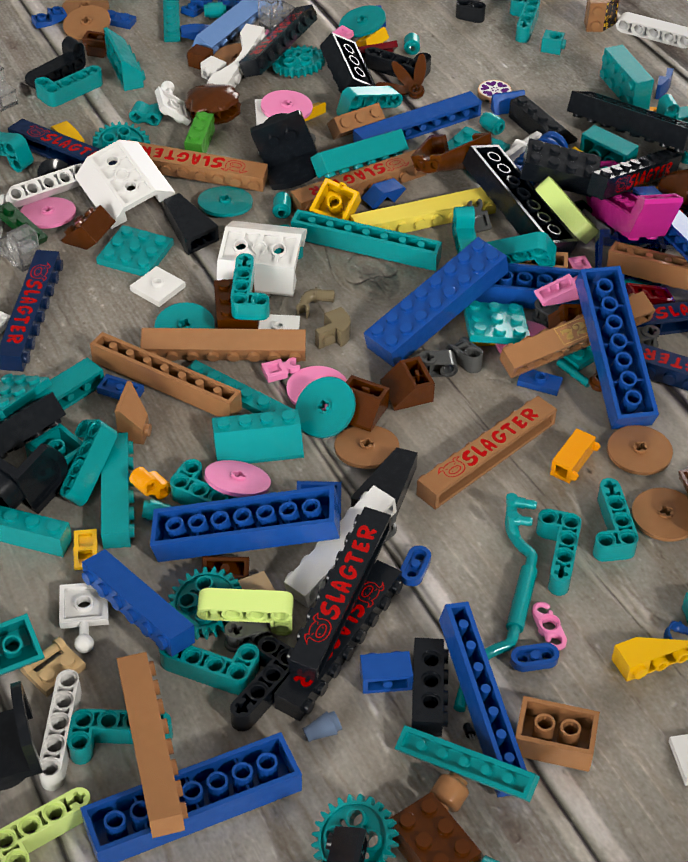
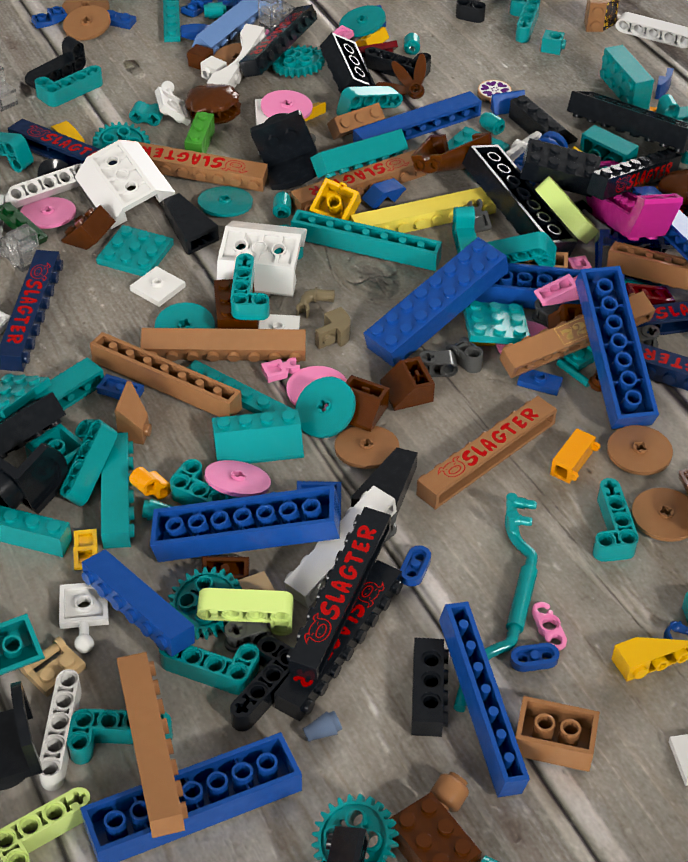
(94, 44): reddish brown slope -> none
(123, 61): teal slope -> none
(386, 672): blue brick -> none
(467, 763): teal plate -> none
(469, 730): black piece -> none
(565, 530): teal beam -> none

